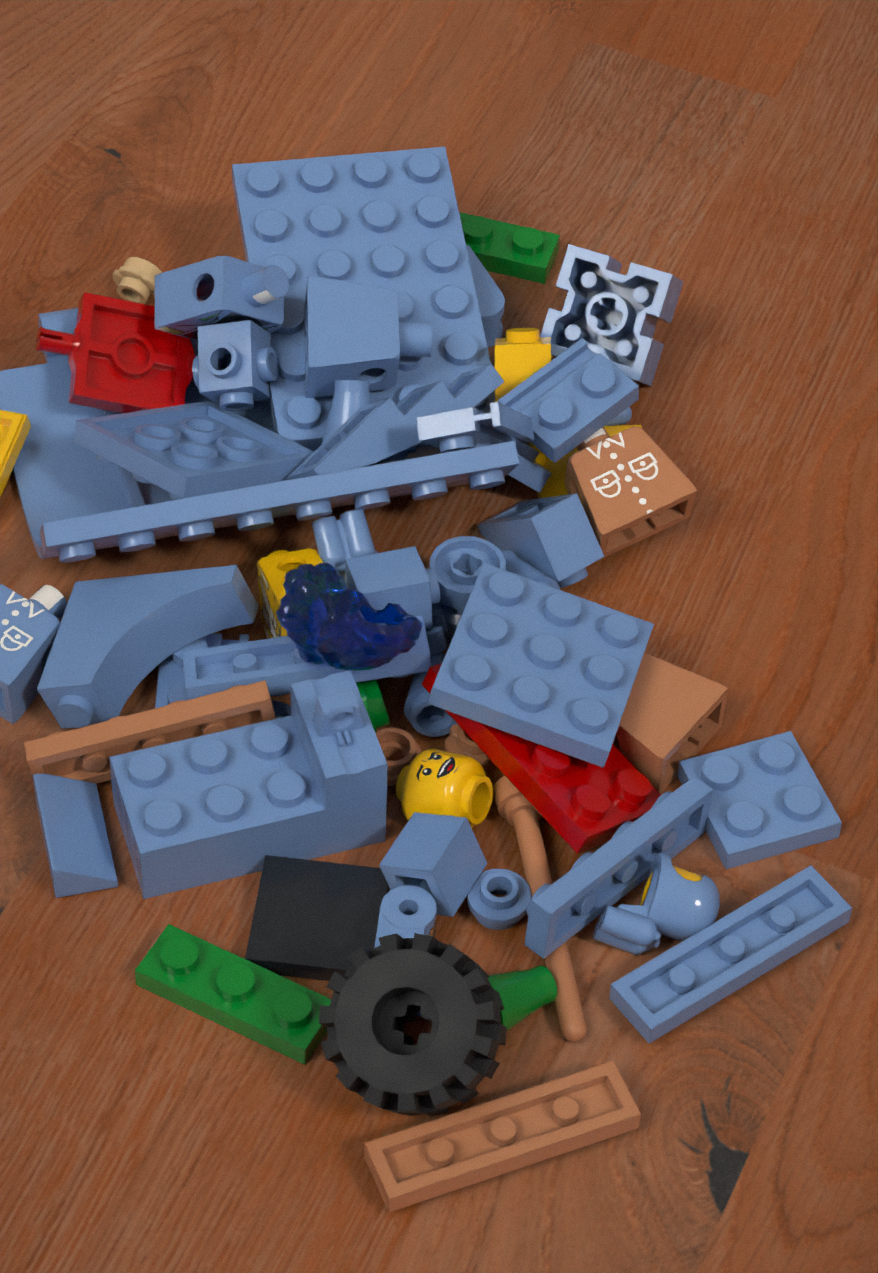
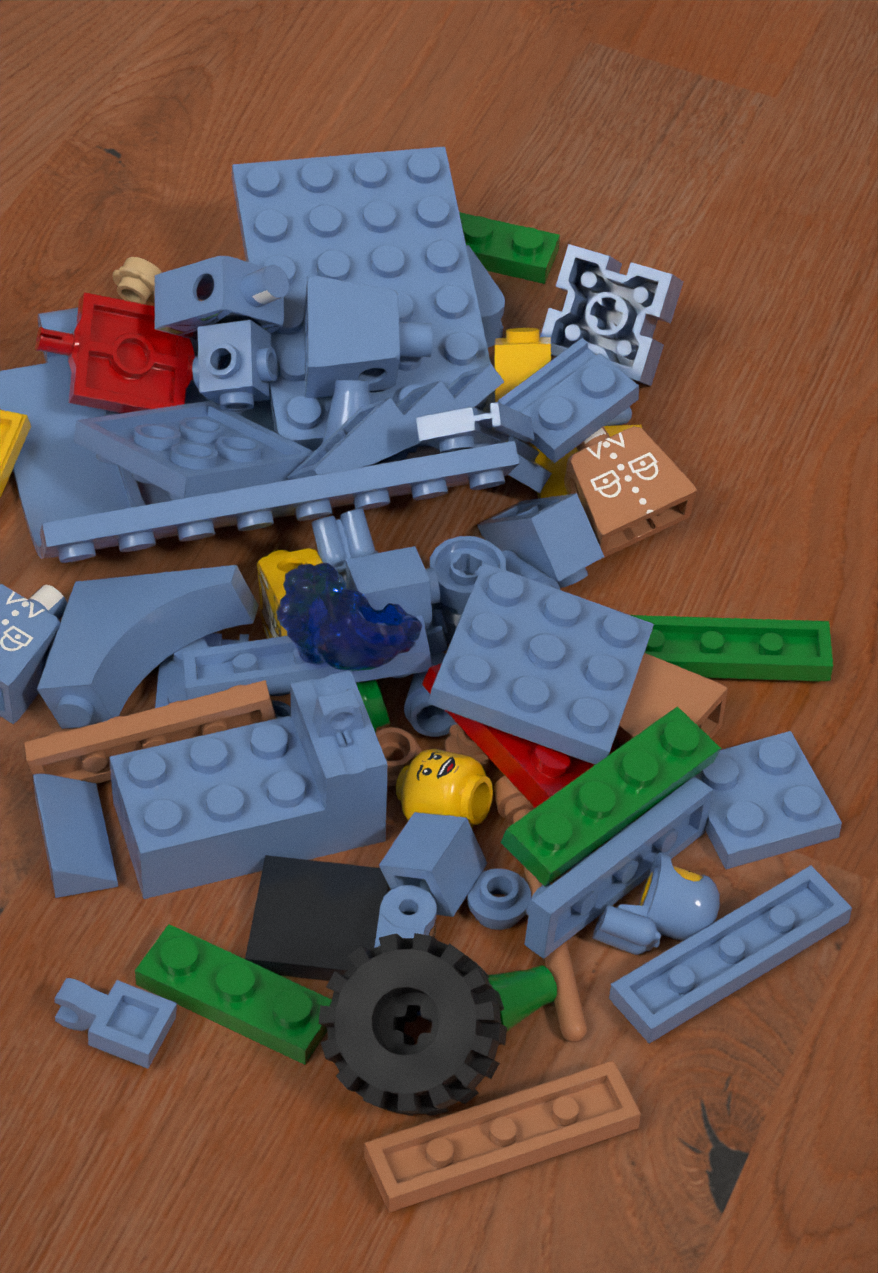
(124, 1023): none -> medium blue plate
(609, 796): none -> green plate
(743, 647): none -> green plate

